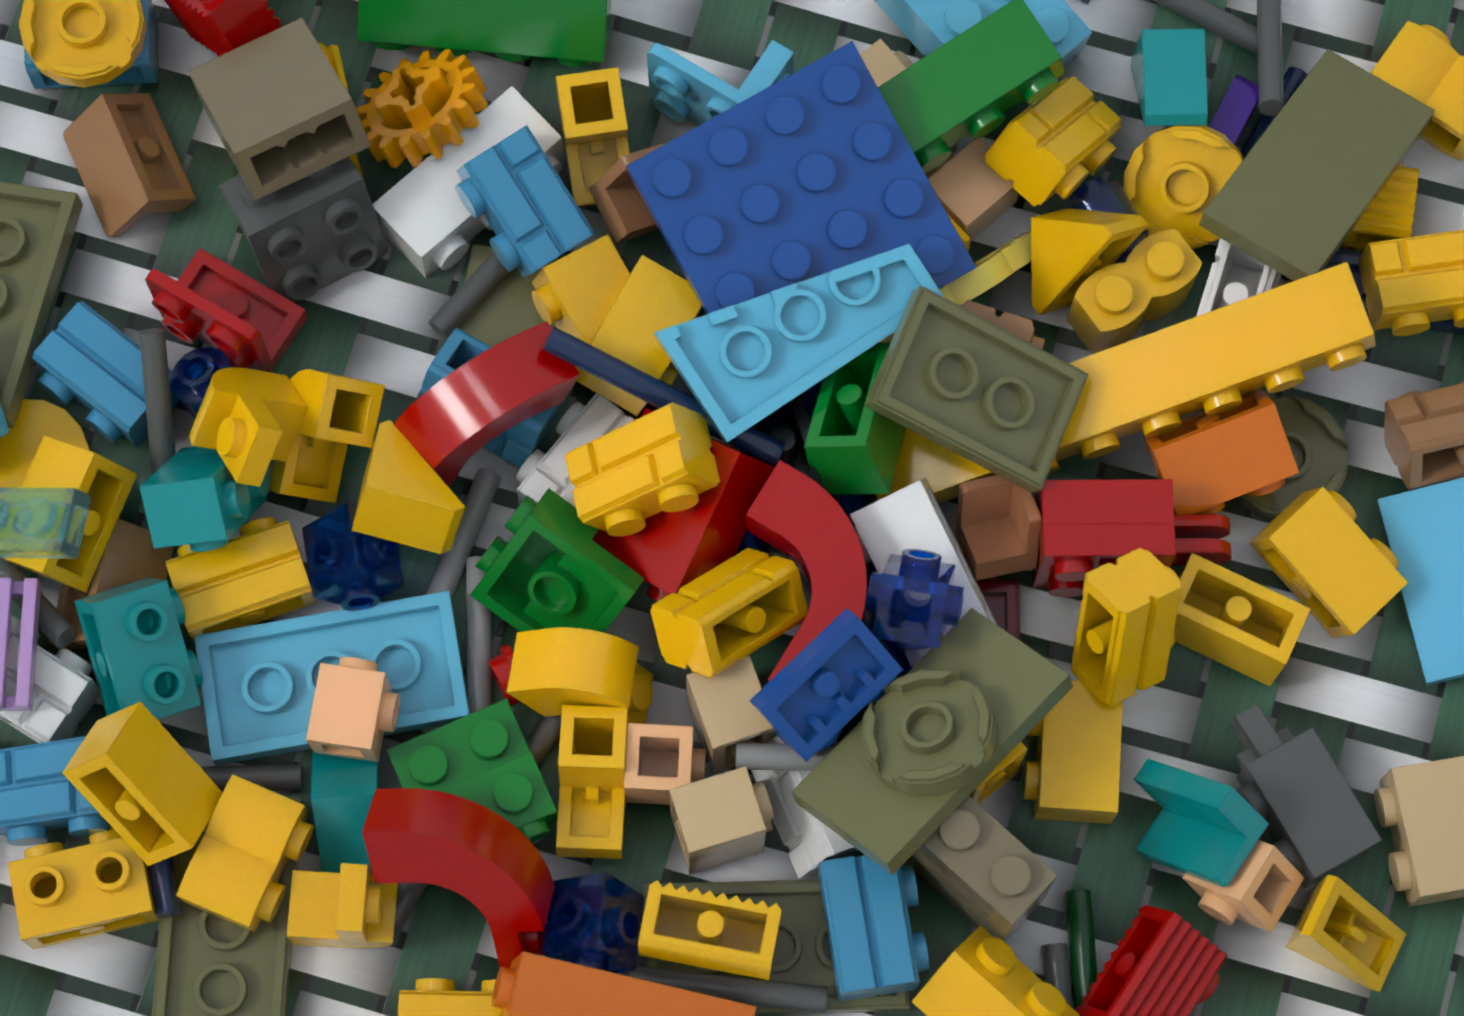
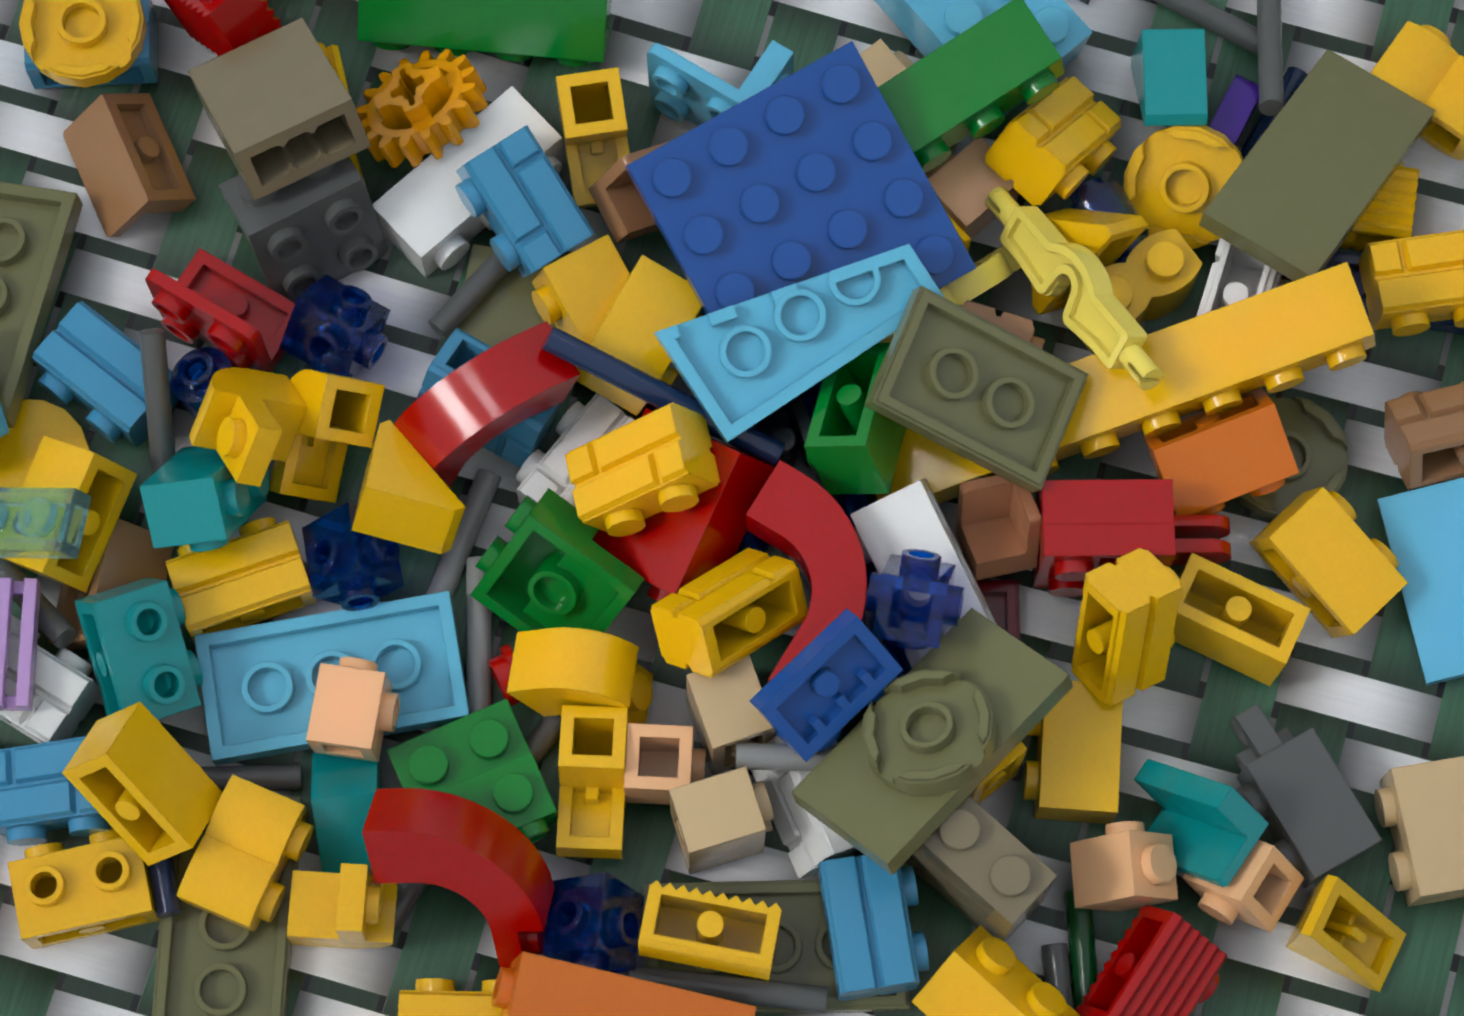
(336, 328): none -> clear blue brick
(1091, 307): none -> light yellow piece
(1123, 868): none -> light nougat brick

